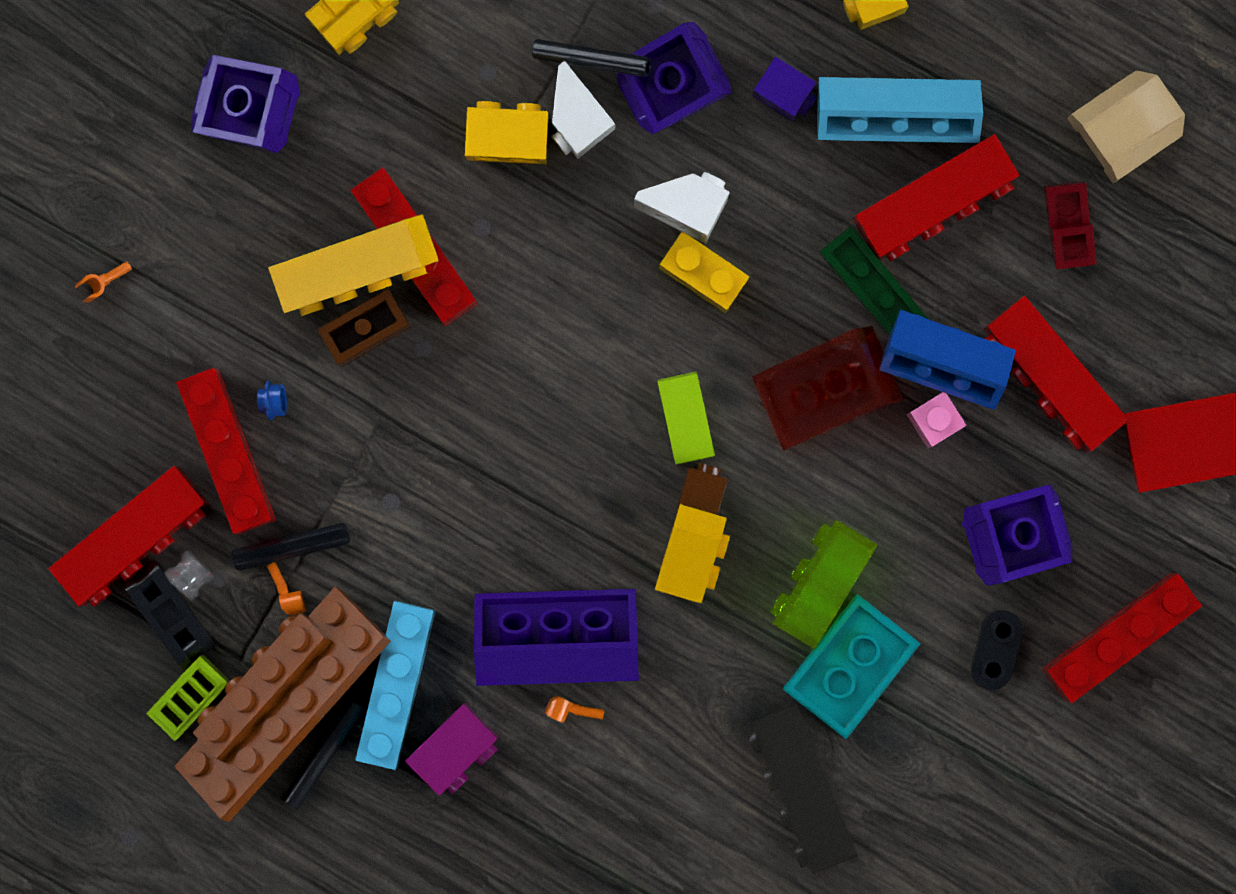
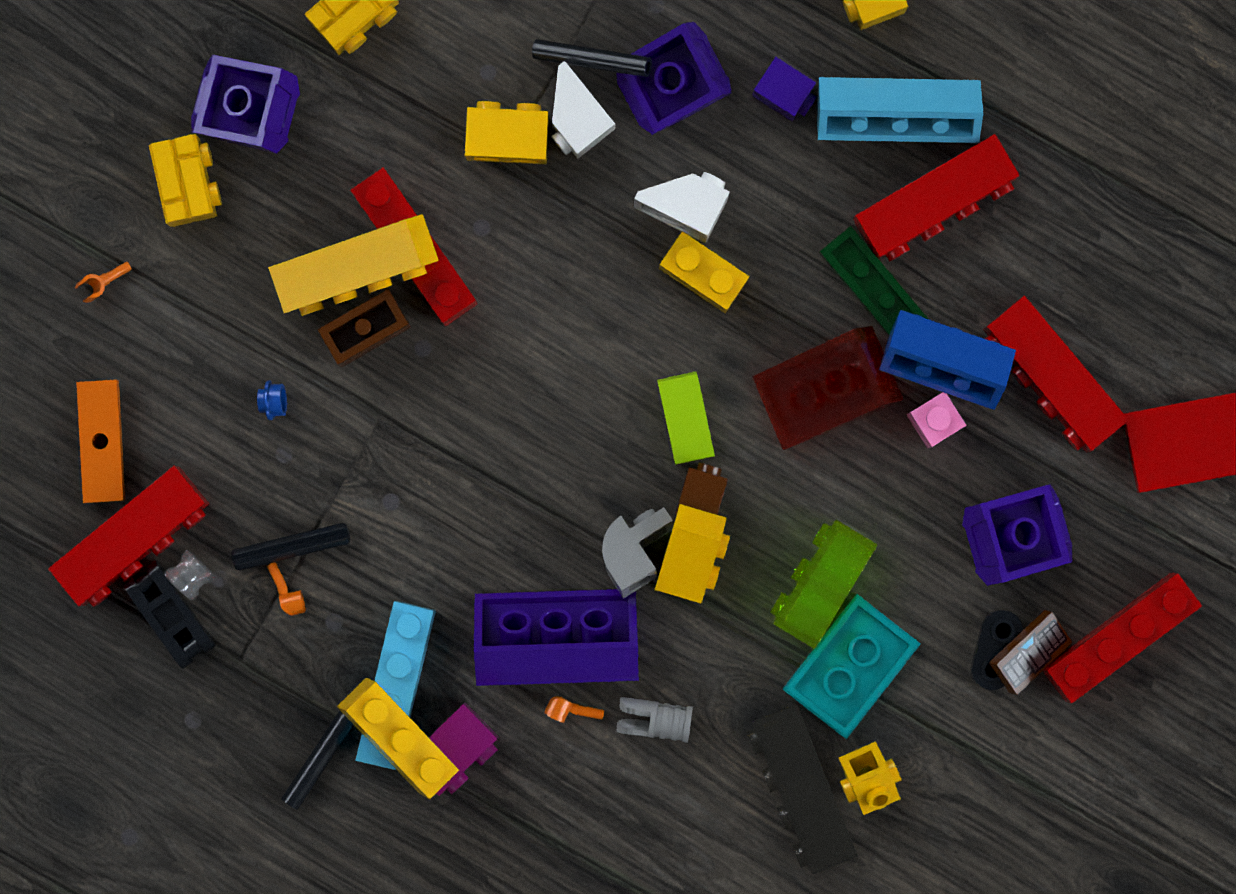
(97, 415): none -> orange tile
(184, 180): none -> yellow brick
(212, 674): lime slope -> none
(226, 451): red brick -> none
(279, 701): dark orange plate -> none
(398, 738): none -> yellow brick
(624, 553): none -> light grey brick
(665, 719): none -> light grey hinge
(869, 778): none -> yellow brick
(1030, 652): none -> tile
(1070, 225): dark red slope -> none
(1129, 123): tan slope -> none

